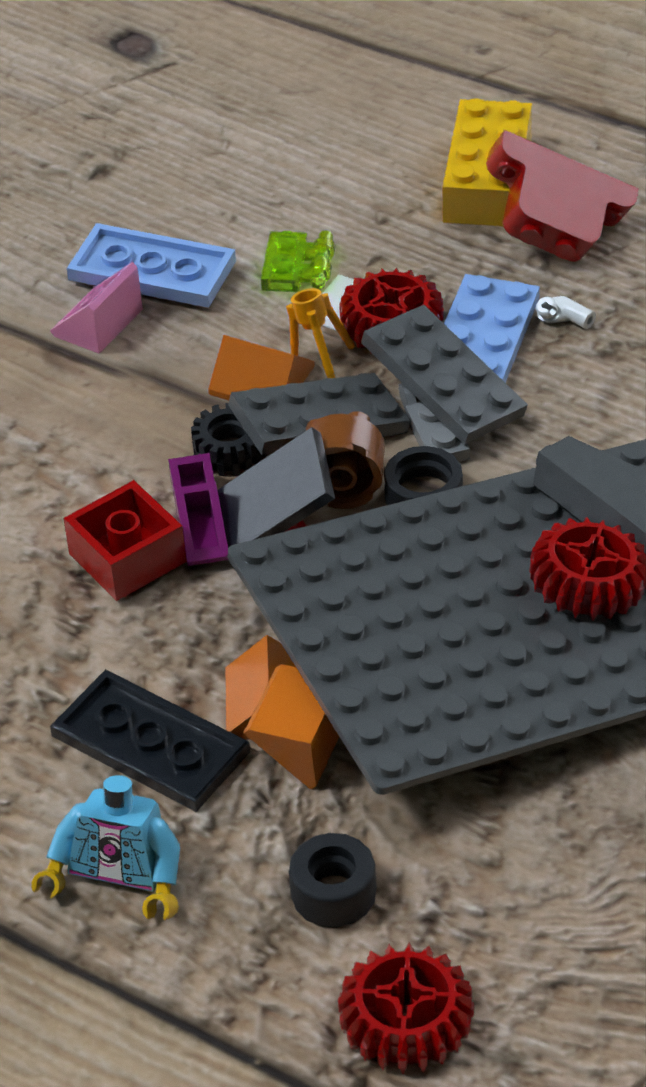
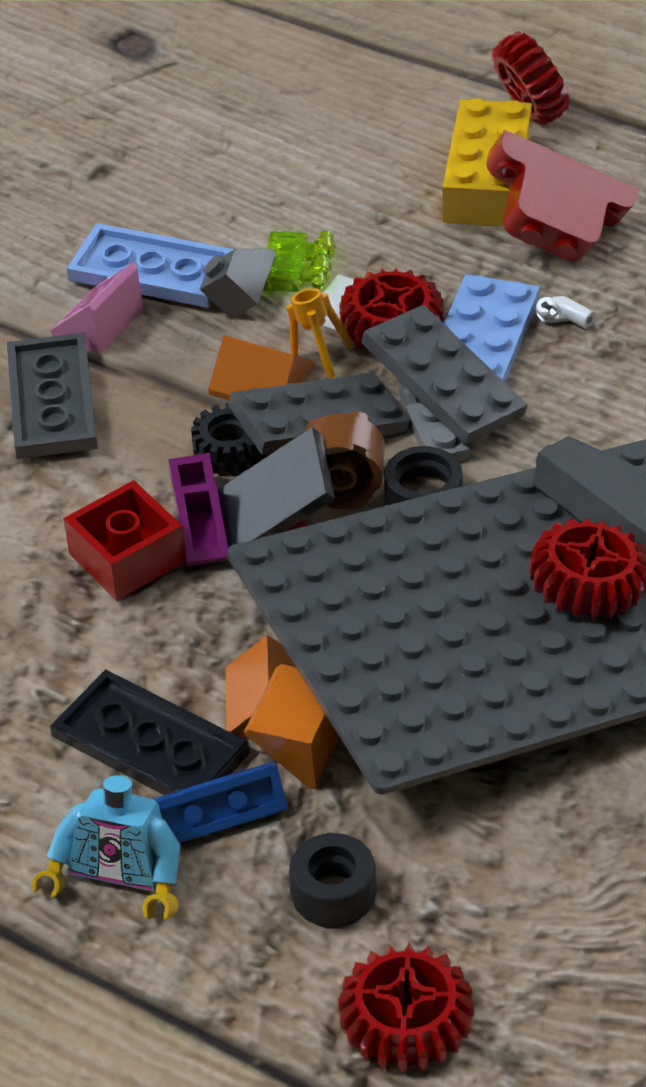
(51, 396): none -> dark grey plate
(223, 802): none -> blue plate
(237, 279): none -> dark grey slope
(530, 77): none -> red gear

